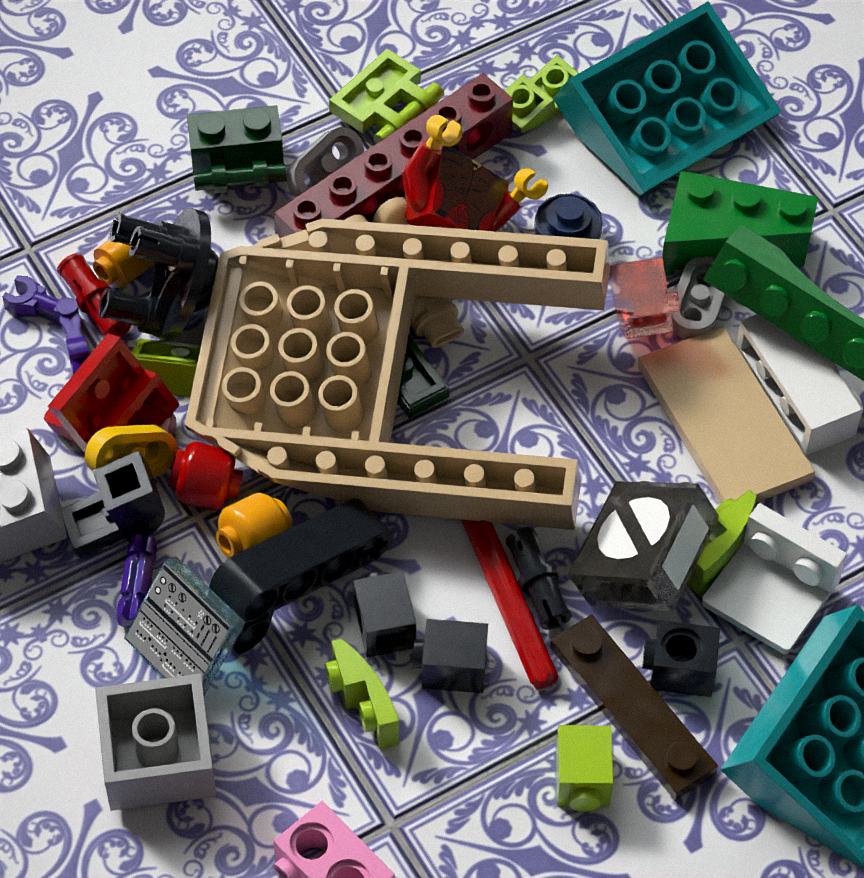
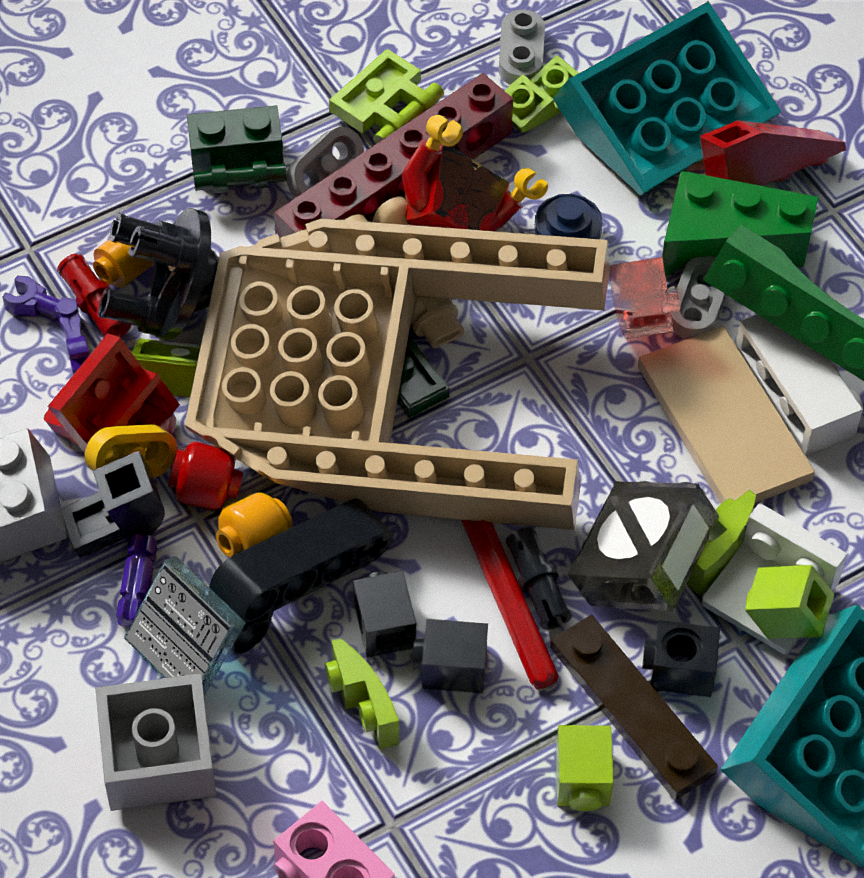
(521, 45): none -> light grey plate
(764, 152): none -> red slope
(789, 602): none -> lime brick

